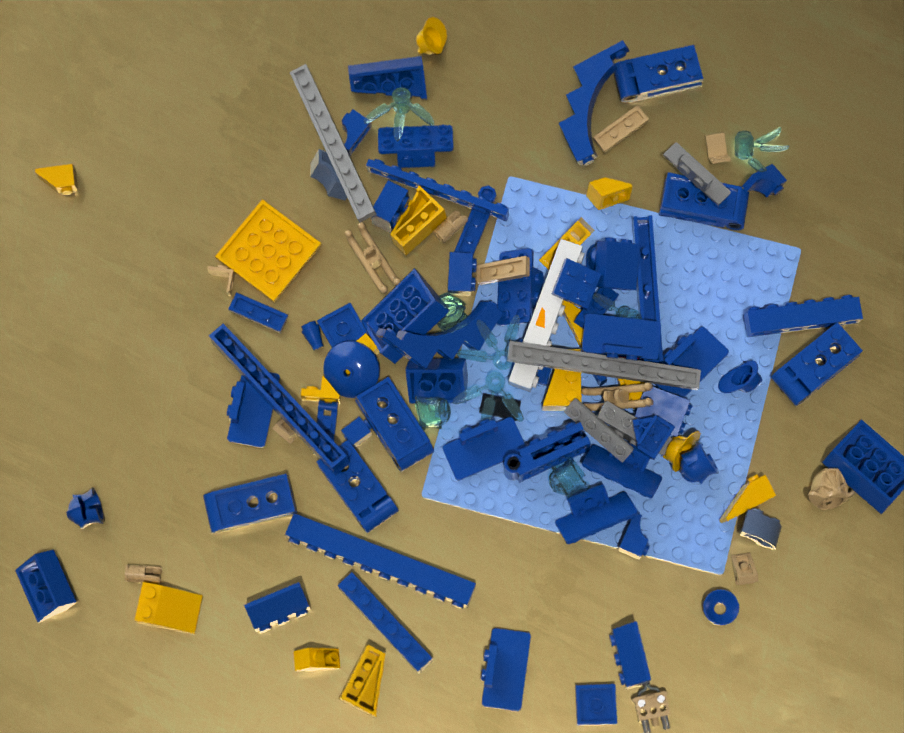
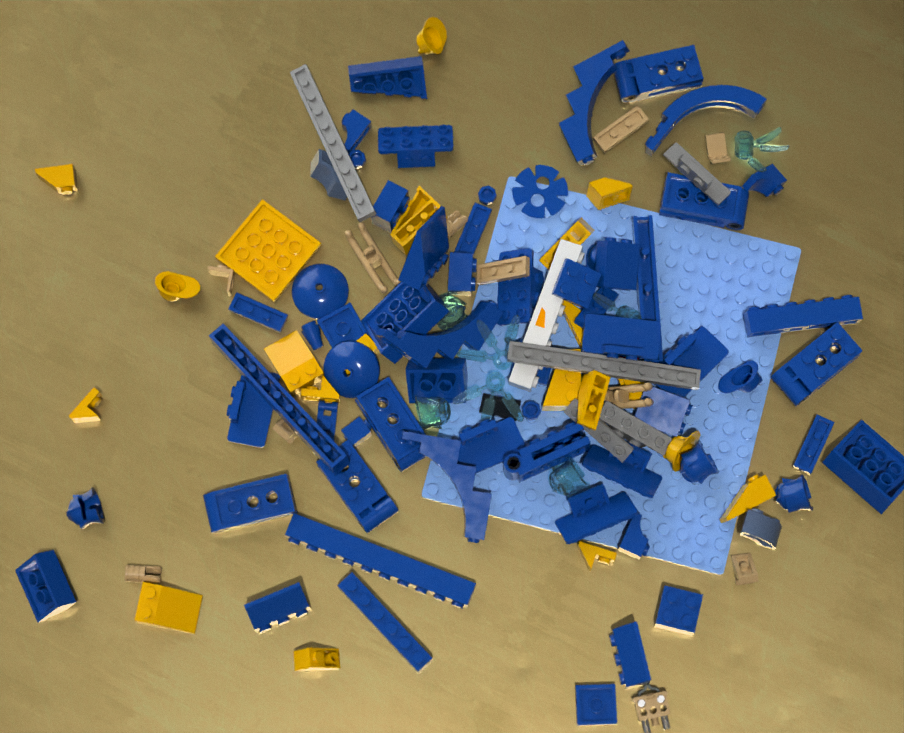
(83, 411): none -> yellow slope
(176, 286): none -> yellow piece
(294, 363): none -> yellow slope
(323, 302): none -> blue dish
(357, 158): none -> blue tile
(364, 682): yellow wedge -> none
(401, 104): clear light blue plant -> none
(427, 251): none -> blue slope
(442, 191): blue plate -> none
(445, 454): none -> blue arch
(505, 669): blue bracket -> none
(531, 410): none -> blue tile
(551, 201): none -> blue piece
(590, 552): none -> yellow slope
(591, 398): none -> yellow slope
(651, 434): blue slope -> none
(678, 610): none -> blue brick
(705, 97): none -> blue arch
(728, 600): blue piece -> none
(793, 494): none -> blue helmet
(813, 444): none -> blue plate
(831, 485): tan piece -> none

